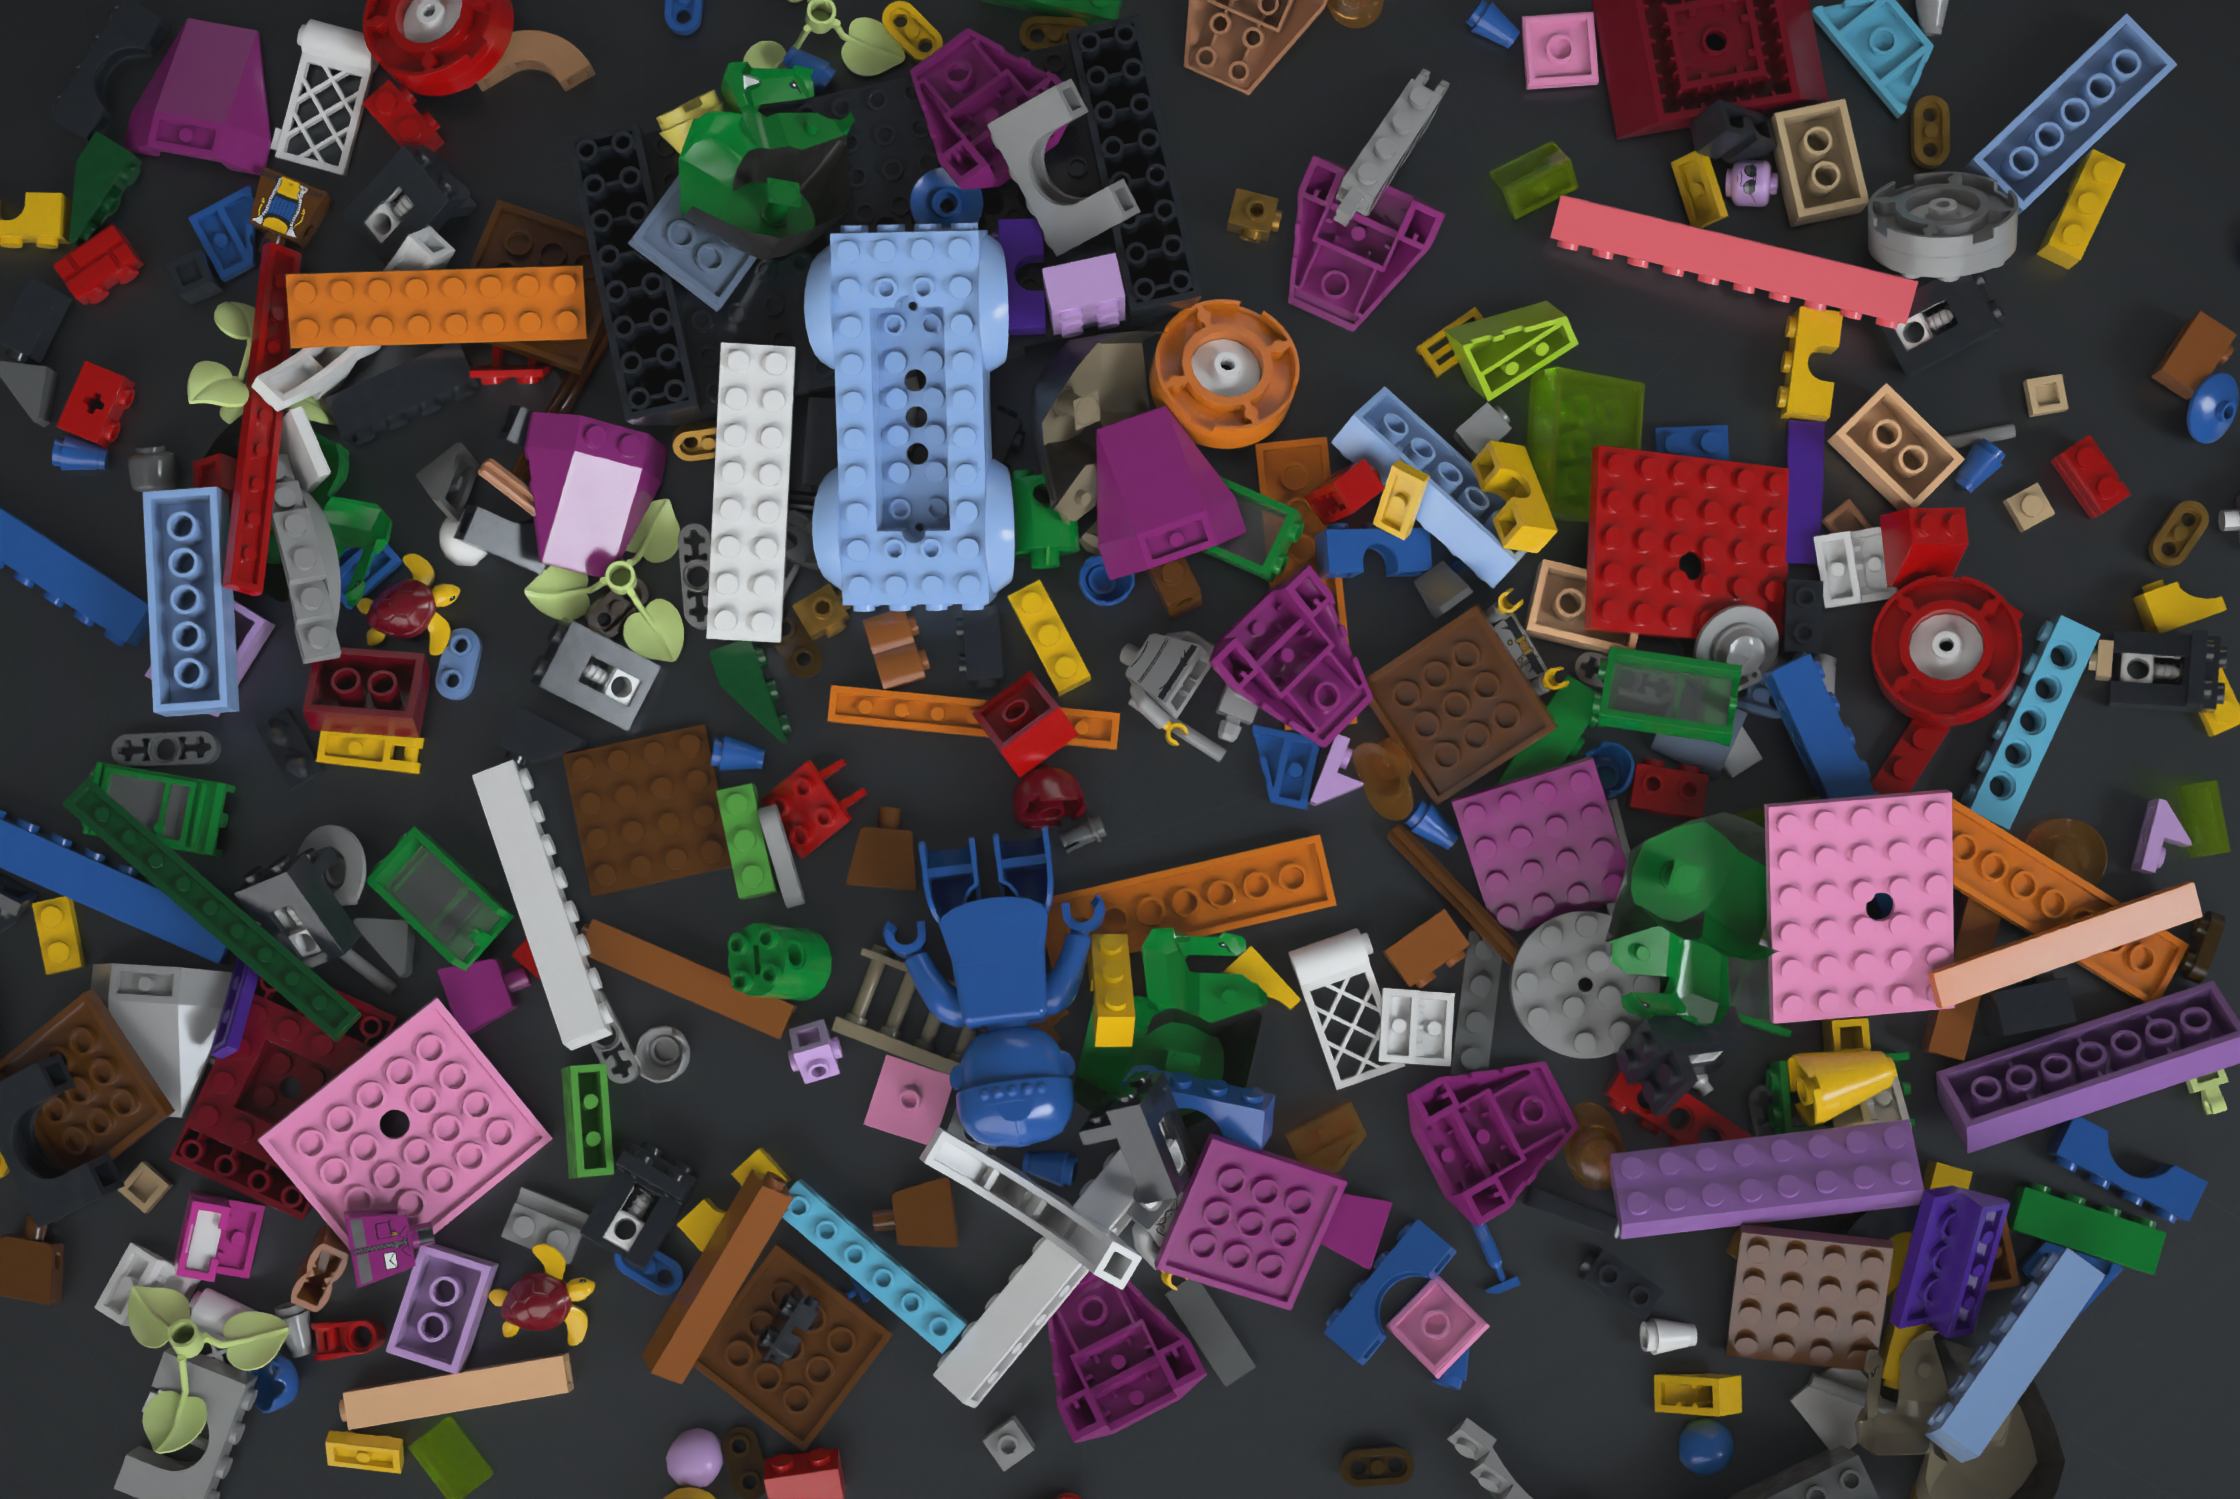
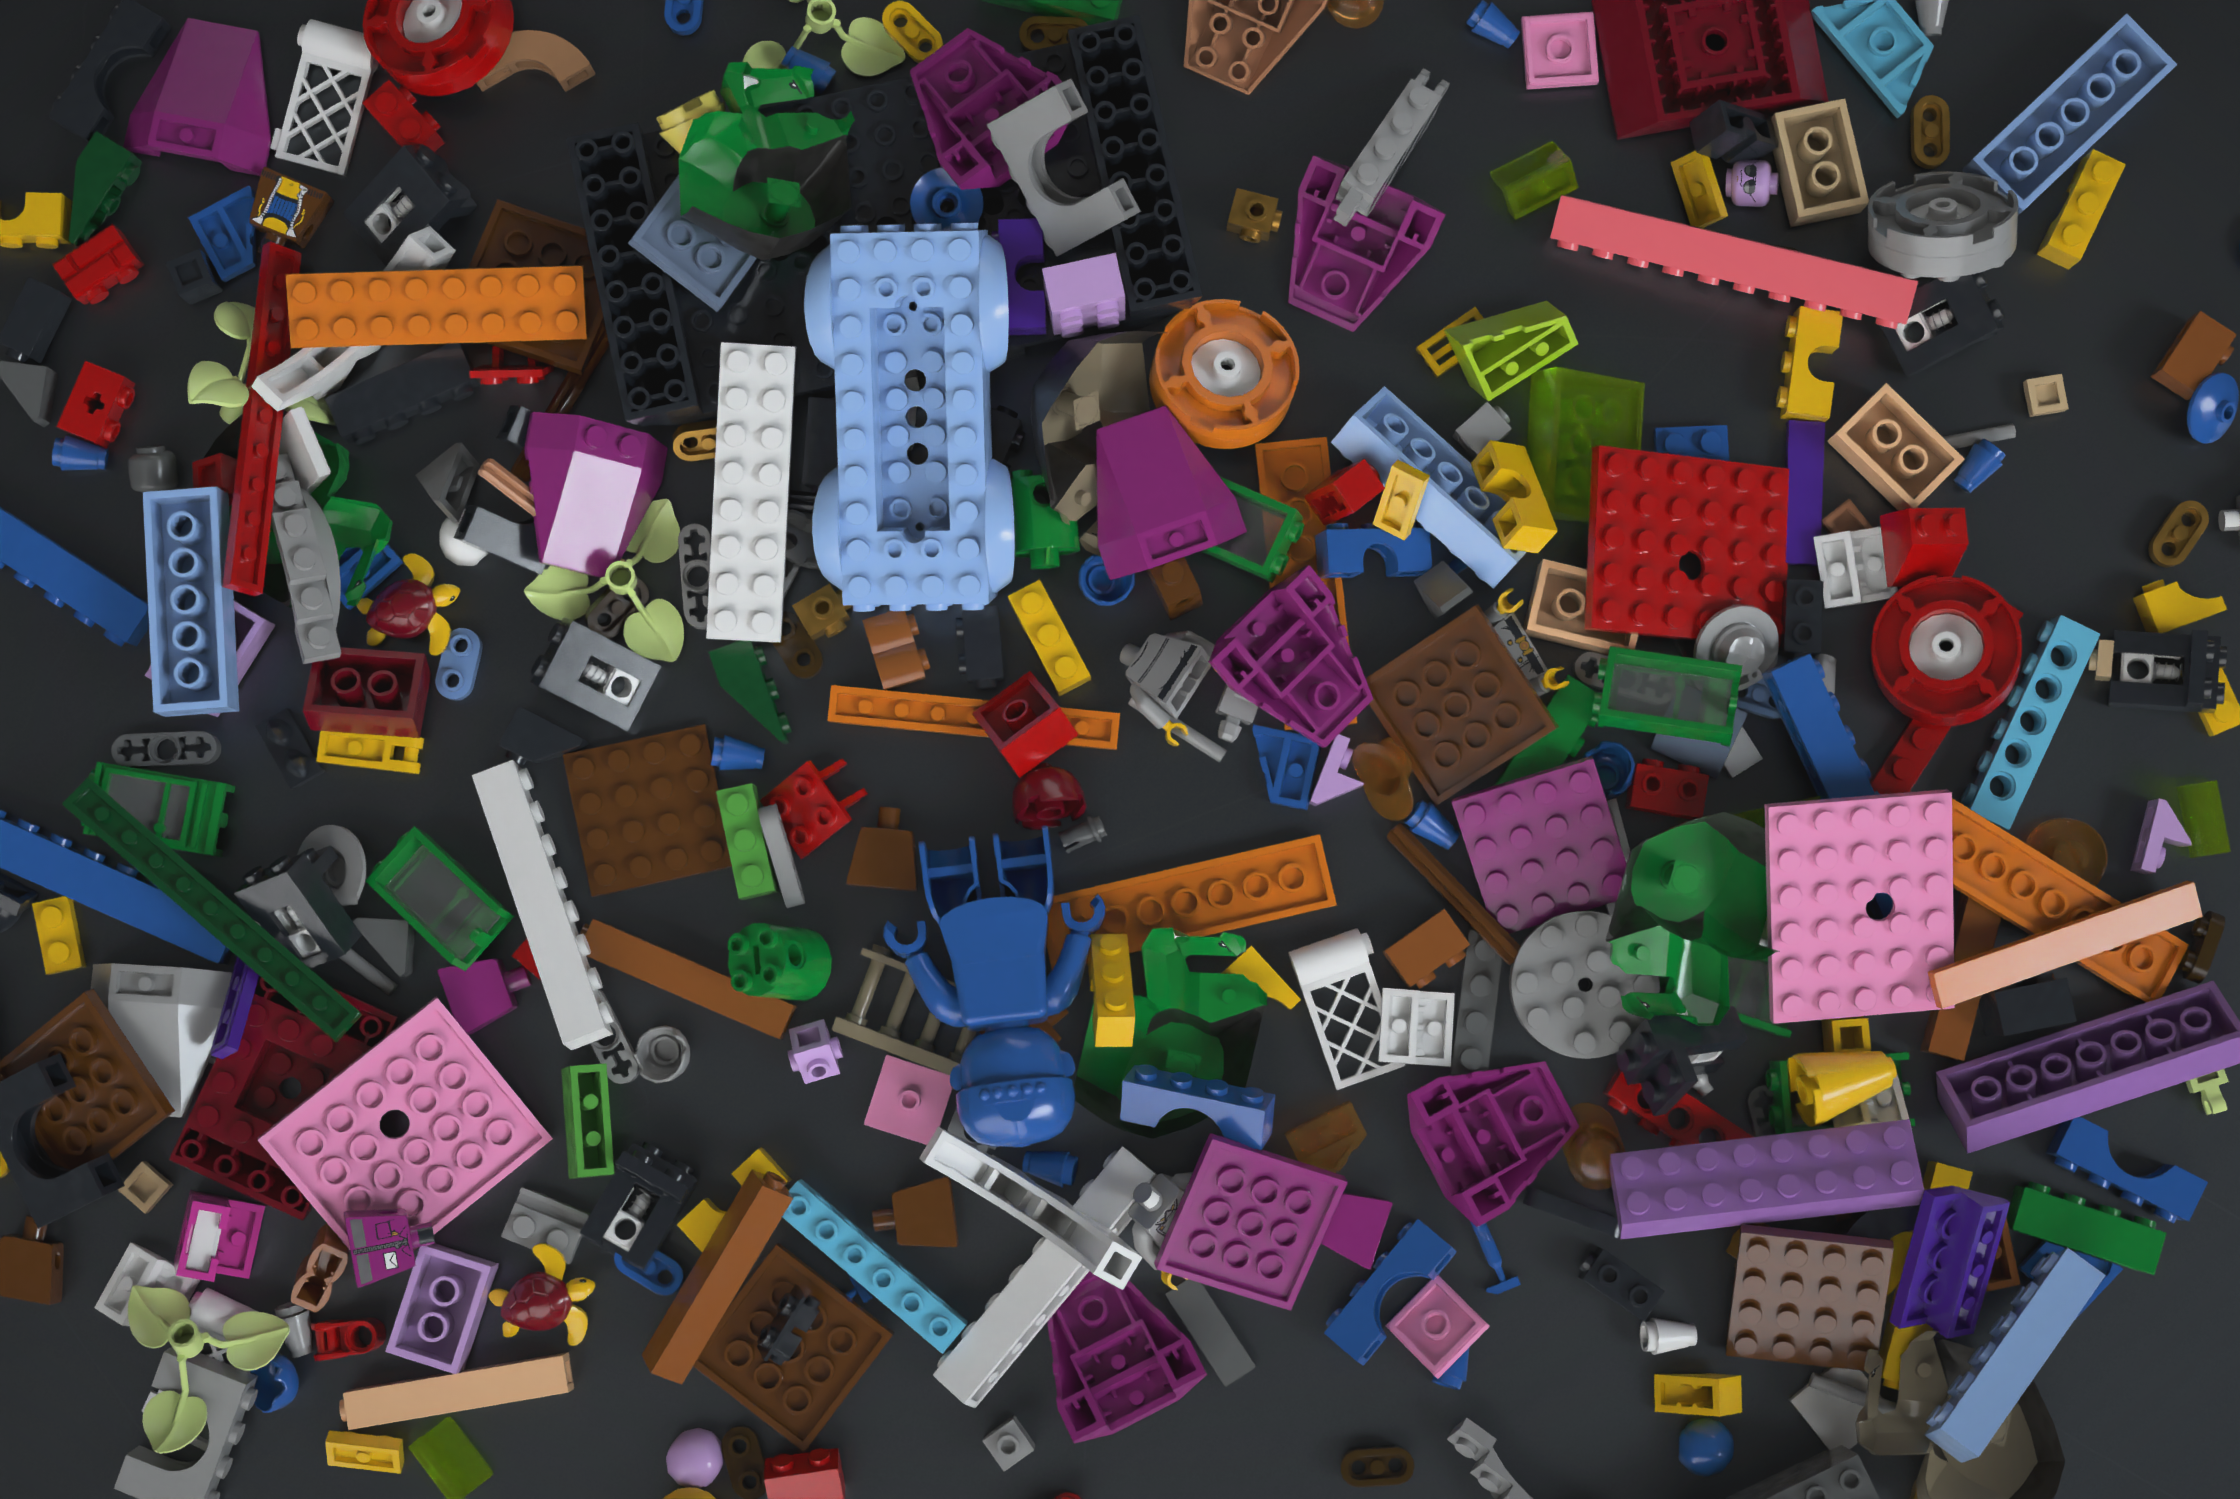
(1149, 1135): black brick -> none
(2029, 507): tan plate -> none
(2090, 477): red brick -> none

